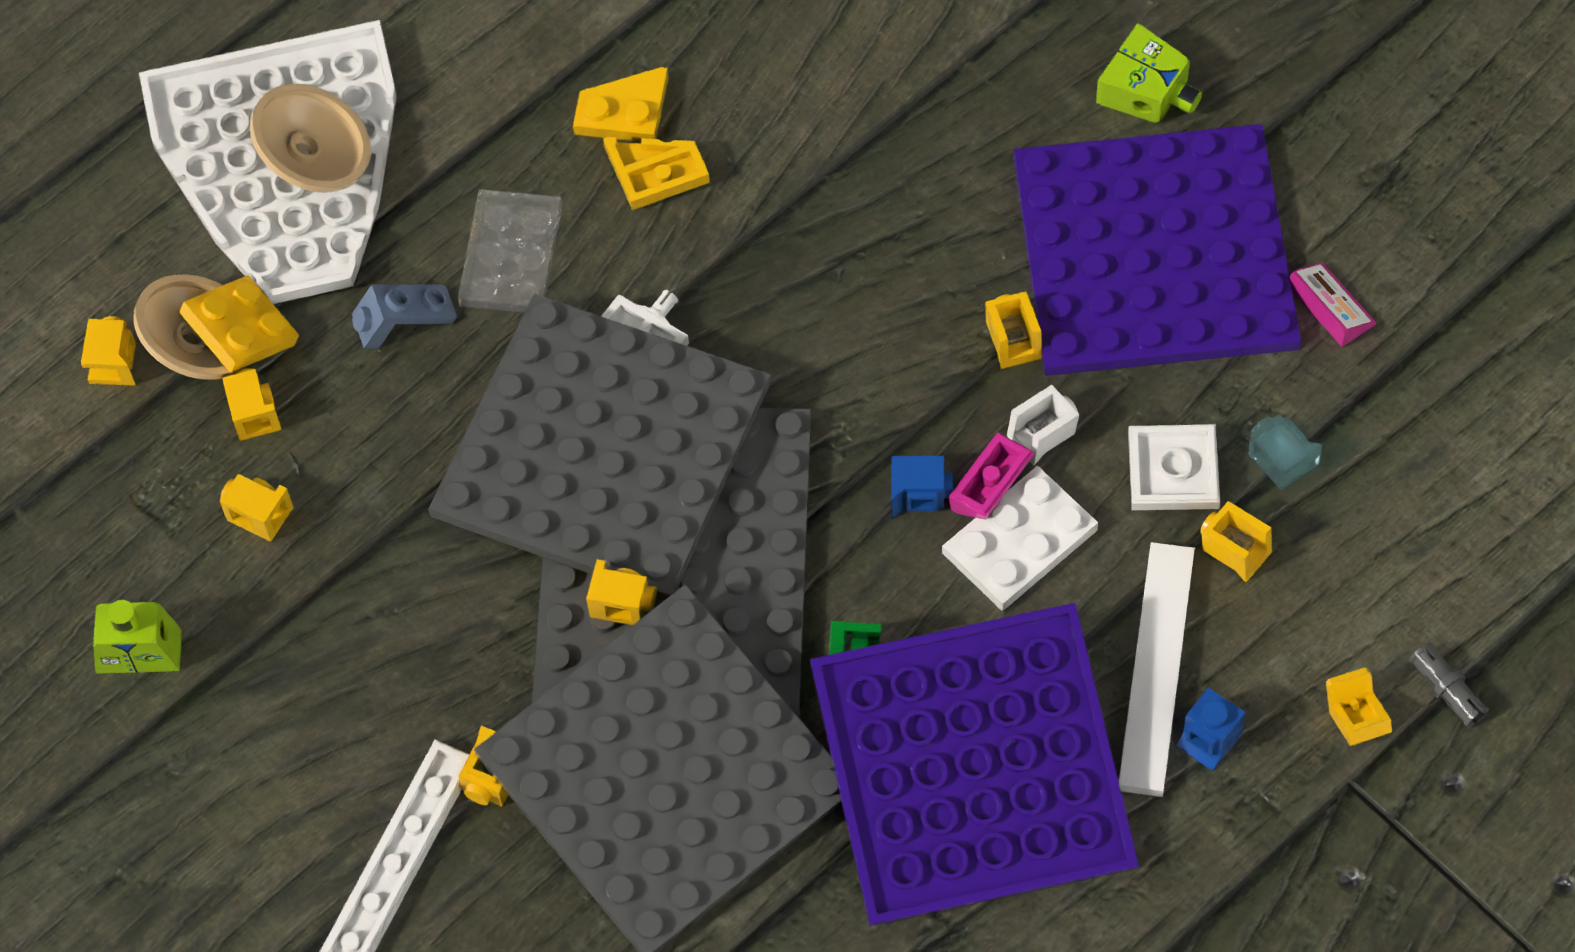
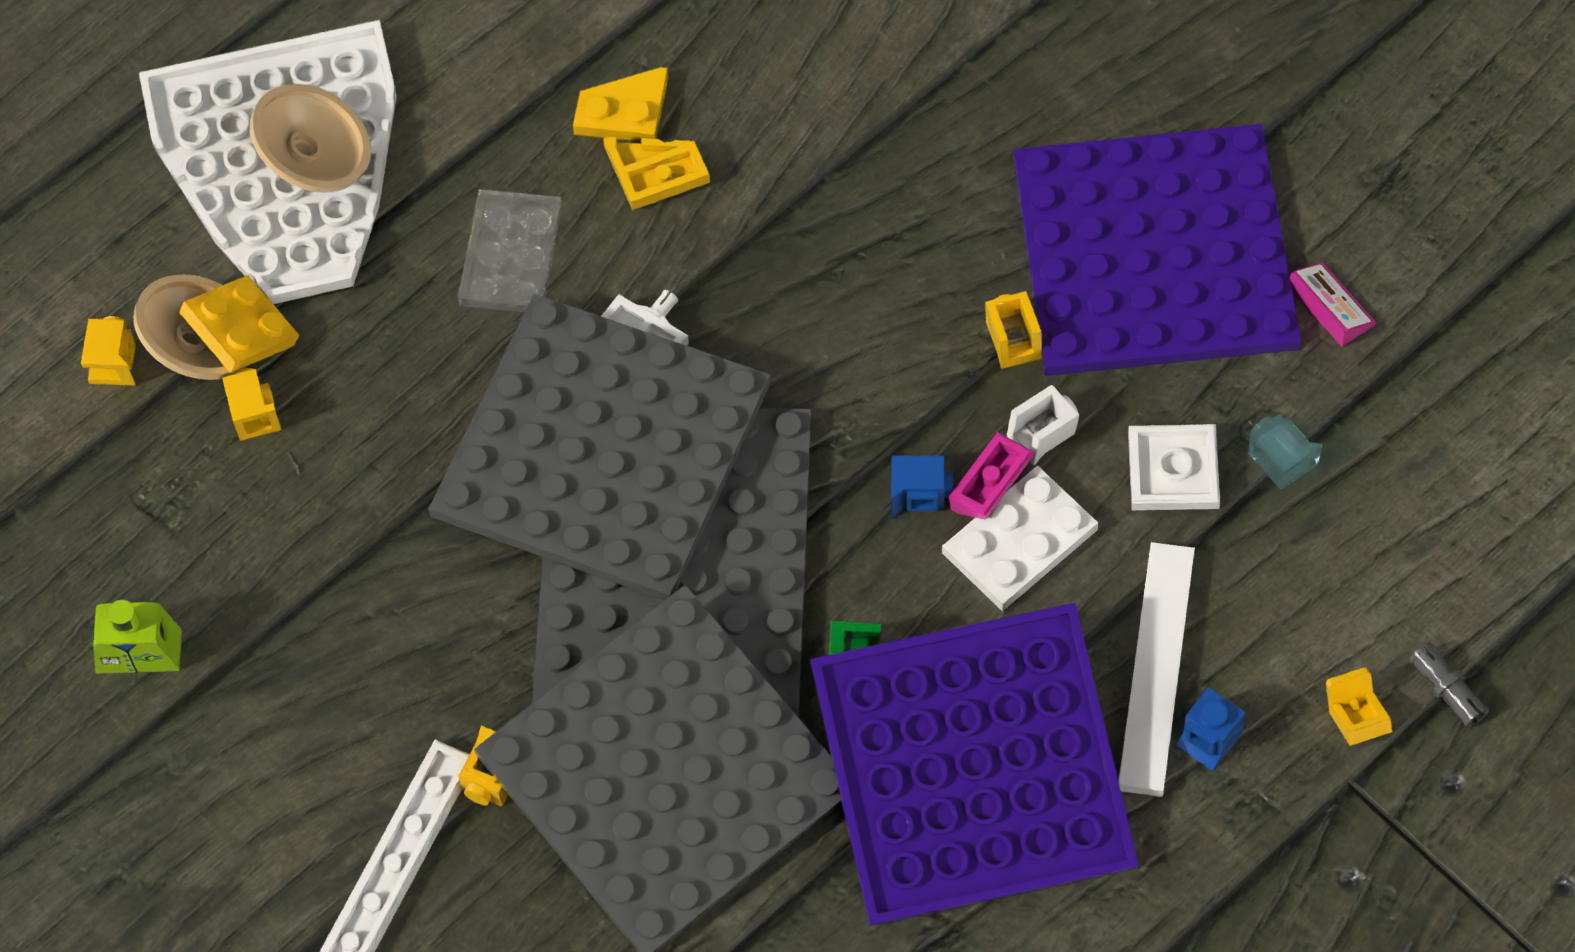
(256, 505): yellow brick -> none
(400, 304): sand blue bracket -> none
(619, 595): yellow brick -> none
(1147, 78): lime torso -> none
(1237, 539): yellow window -> none

